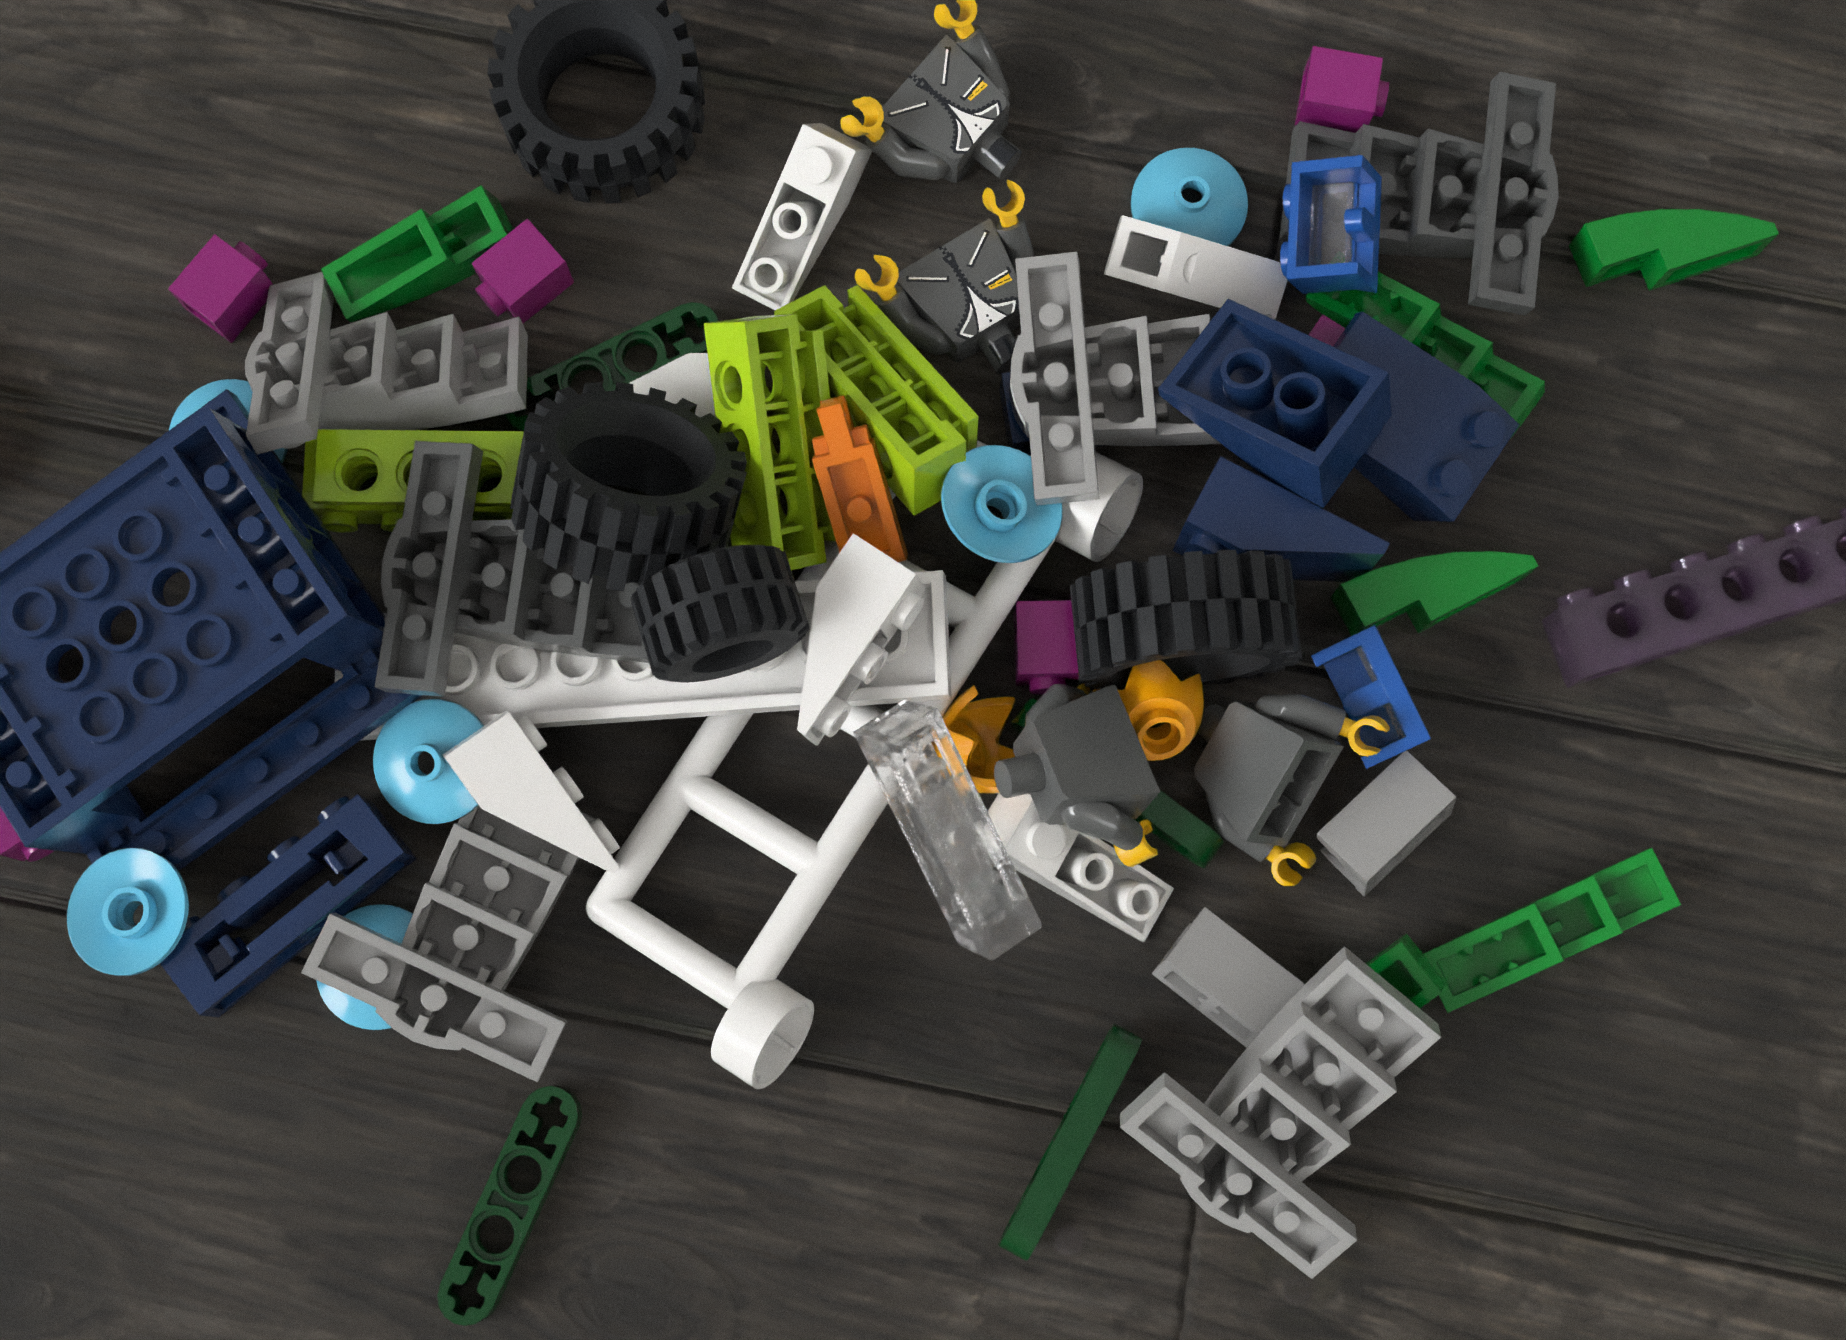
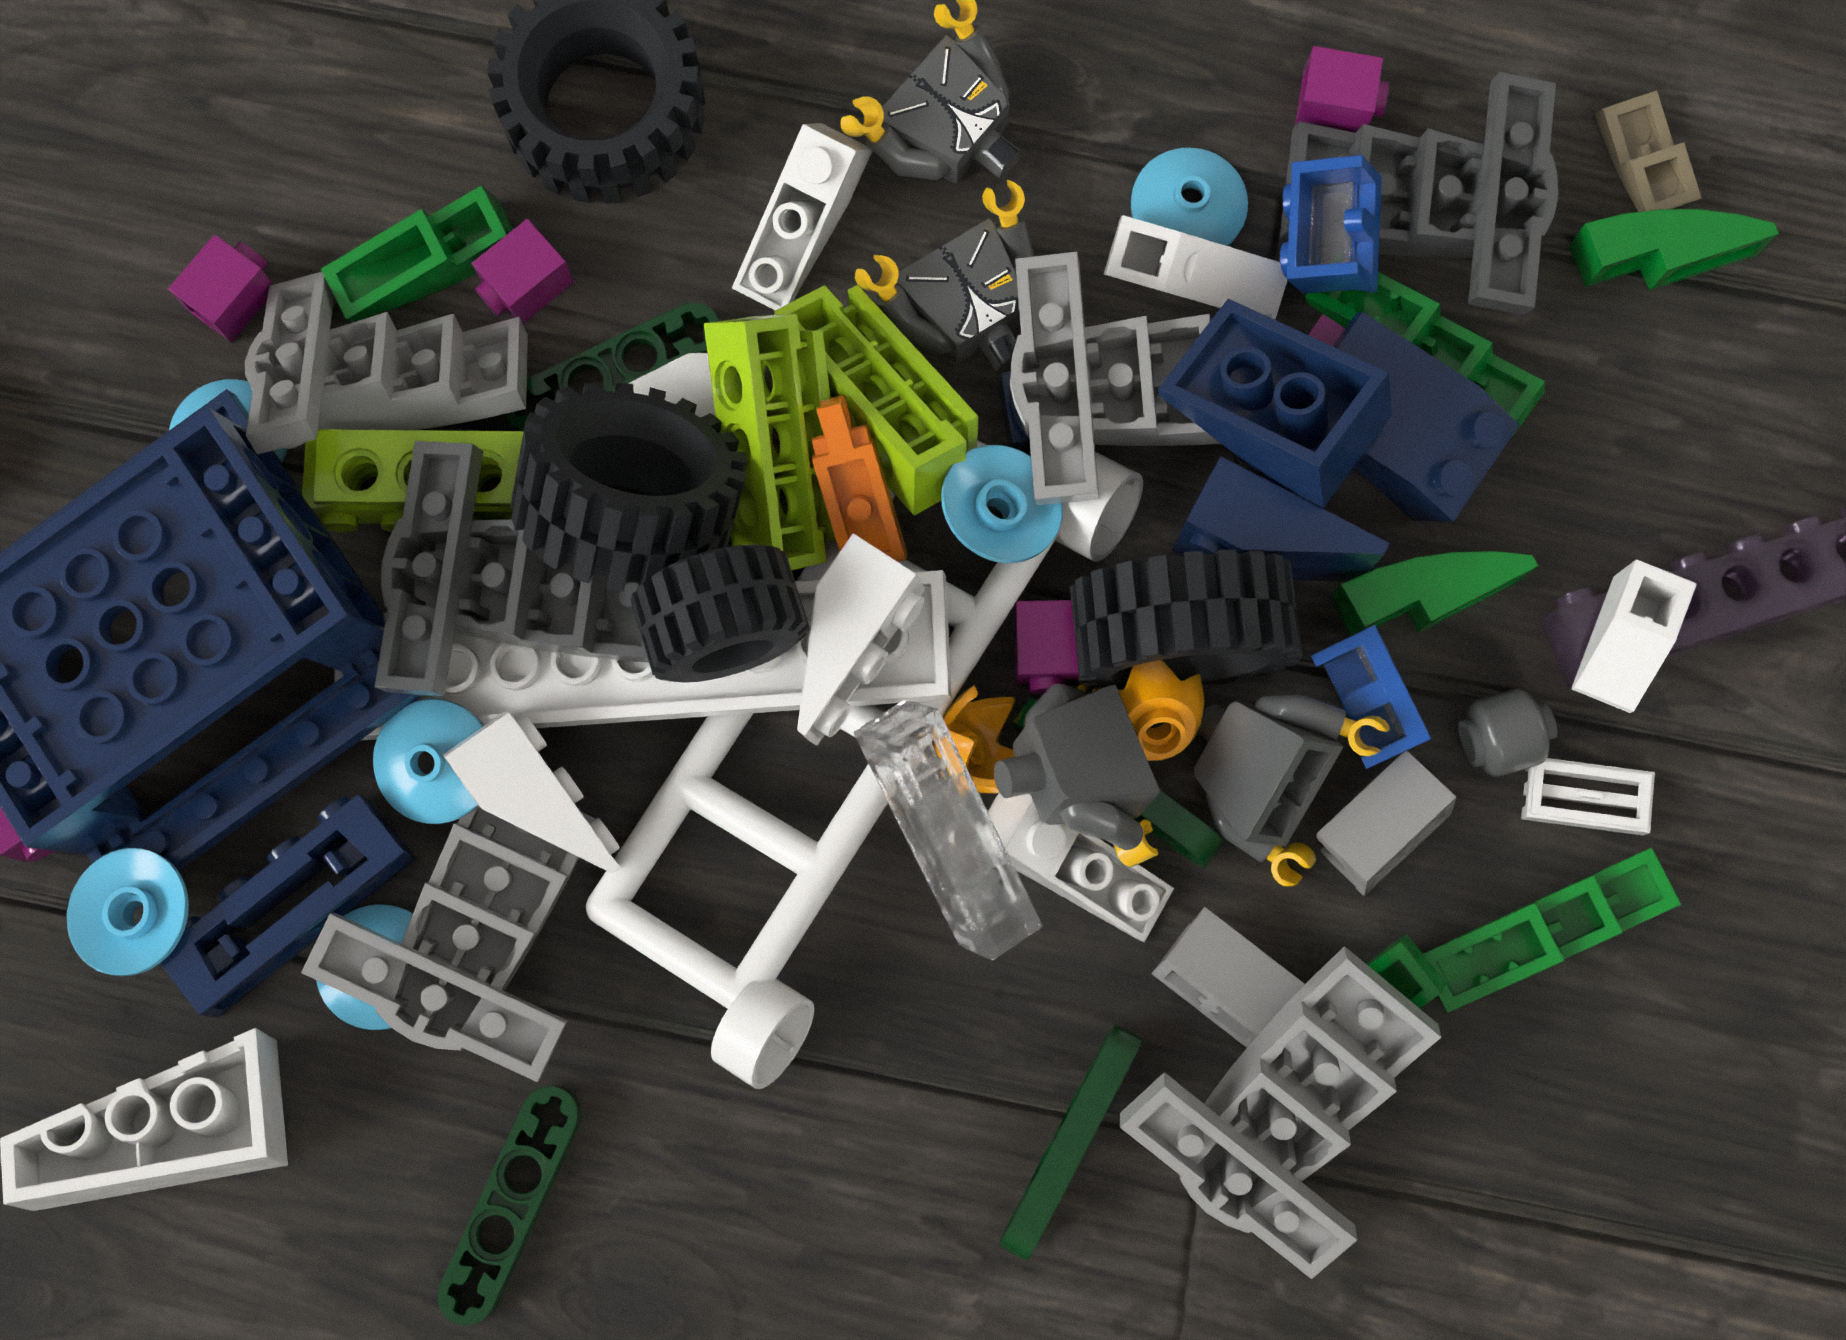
(180, 1127): none -> white wedge
(1507, 732): none -> dark grey head
(1536, 790): none -> white tile
(1633, 634): none -> white slope
(1644, 154): none -> dark tan slope

